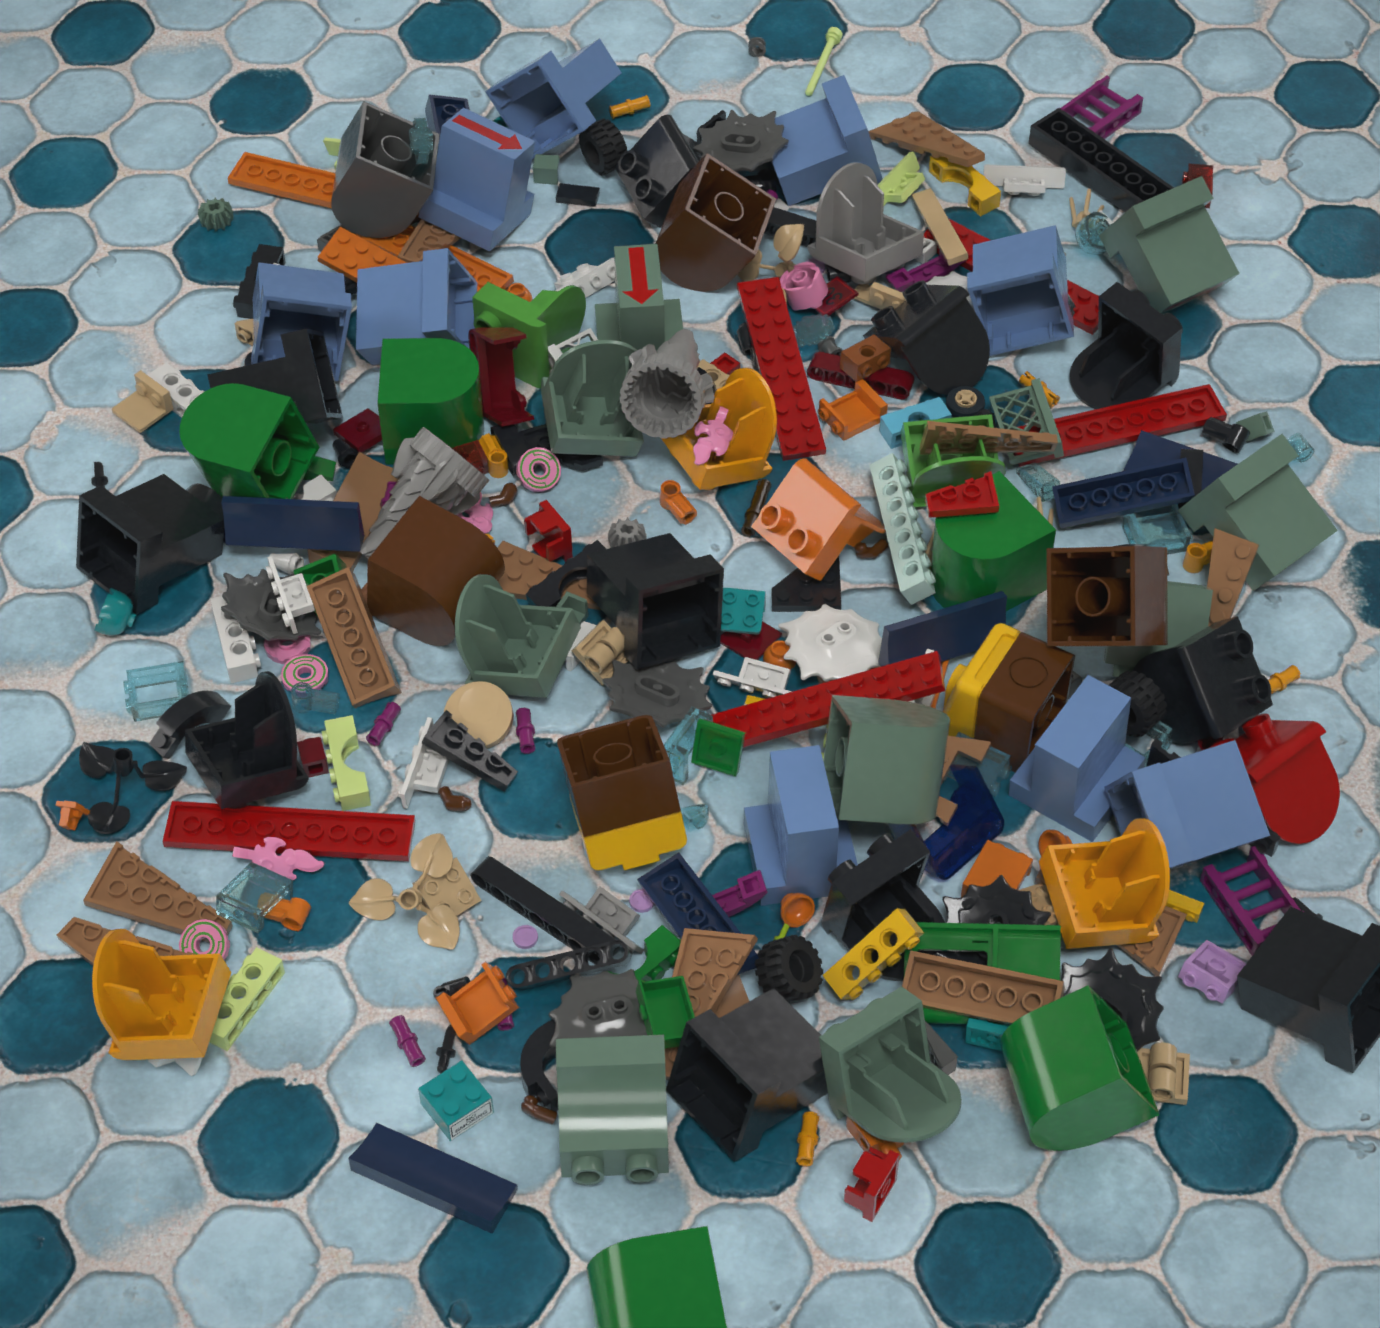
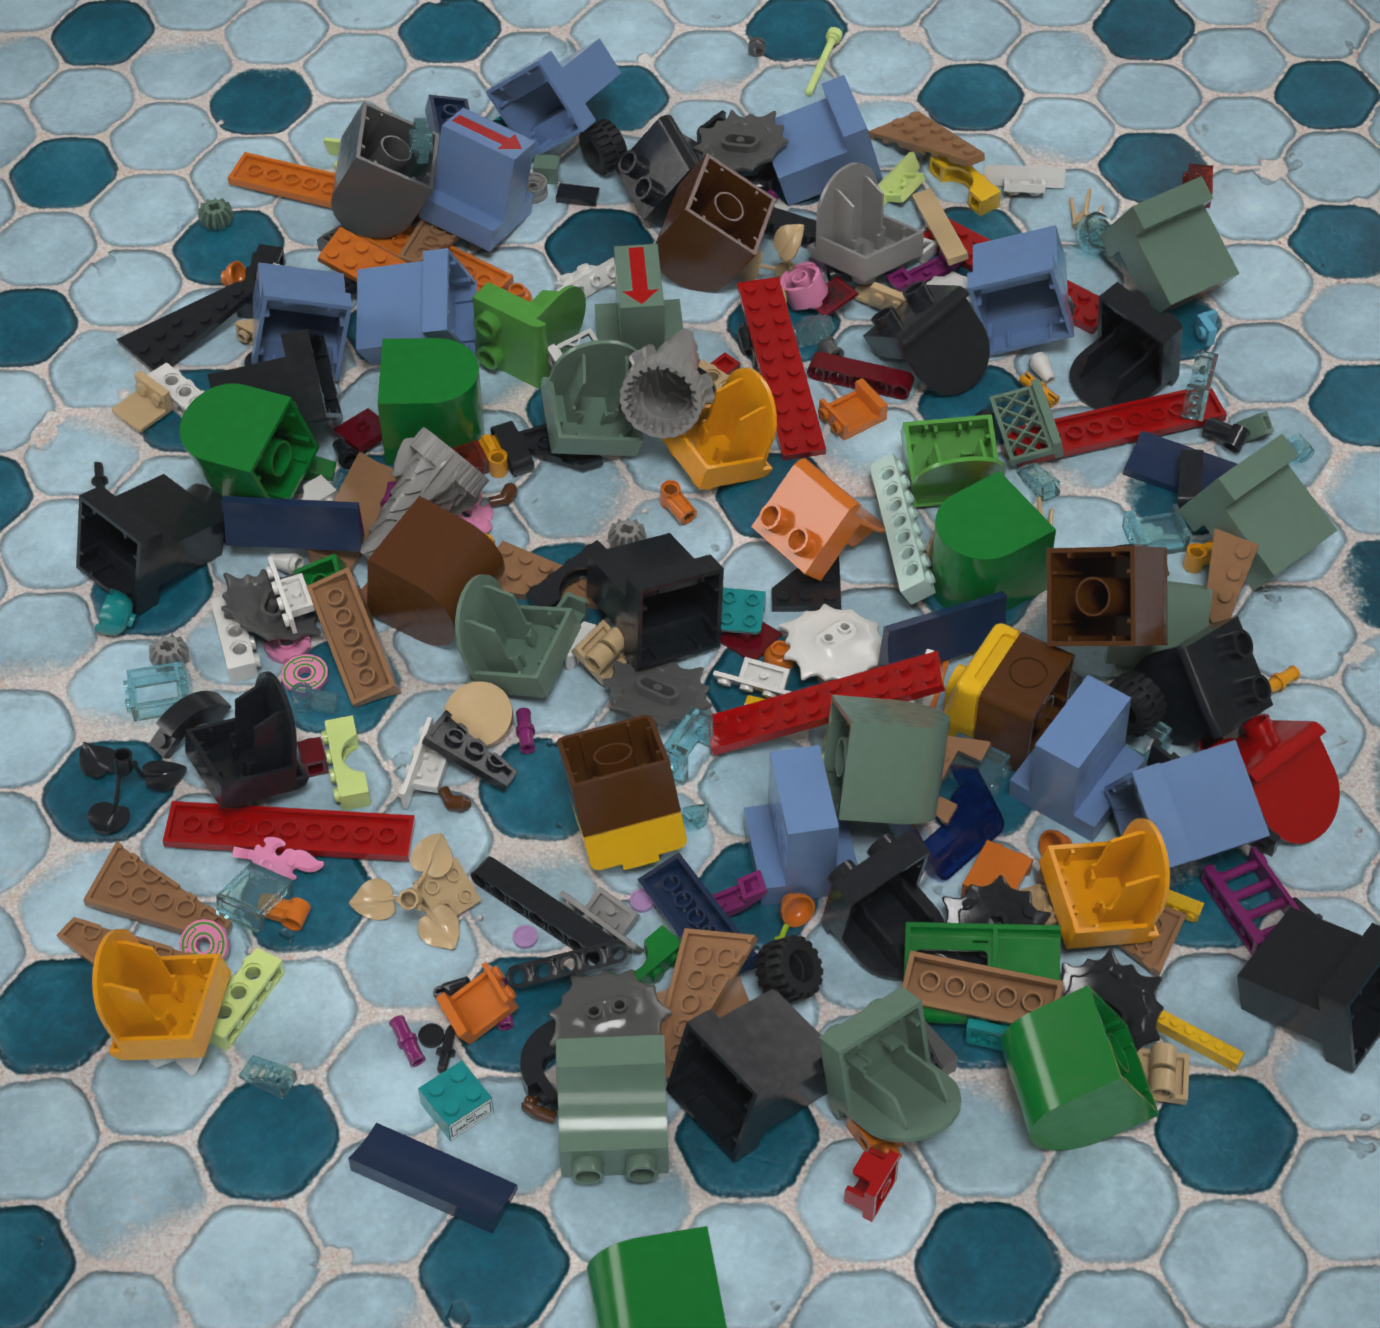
(70, 814): orange brick -> none
(168, 650): none -> light grey gear
(183, 329): none -> black wing
(234, 272): none -> orange piece
(279, 1089): none -> clear light blue slope
(383, 723): magenta pin -> none
(431, 1035): none -> black piece
(497, 376): dark red windscreen -> none
(538, 186): none -> light grey wheel
(541, 457): bright pink tile -> none
(554, 529): red panel -> none
(629, 106): light orange pin -> none
(665, 1008): green container -> none
(718, 437): bright pink piece -> none
(718, 747): green tile -> none
(757, 503): dark brown pin -> none
(807, 1139): light orange pin -> none
(840, 974): yellow brick -> none
(865, 358): dark orange brick -> none
(873, 552): reddish brown arm -> none
(892, 422): medium azure arch -> none
(964, 438): medium nougat wing -> none
(965, 401): black wheel -> none
(965, 499): red wing -> none
(1042, 367): none -> white cone
(1094, 160): black brick -> none
(1115, 117): magenta fence -> none
(1123, 493): dark blue arch -> none
(1199, 1041): none -> yellow piece
(1200, 385): none -> clear light blue panel
(1206, 328): none -> medium azure bracket
(1212, 971): lavender plate -> none

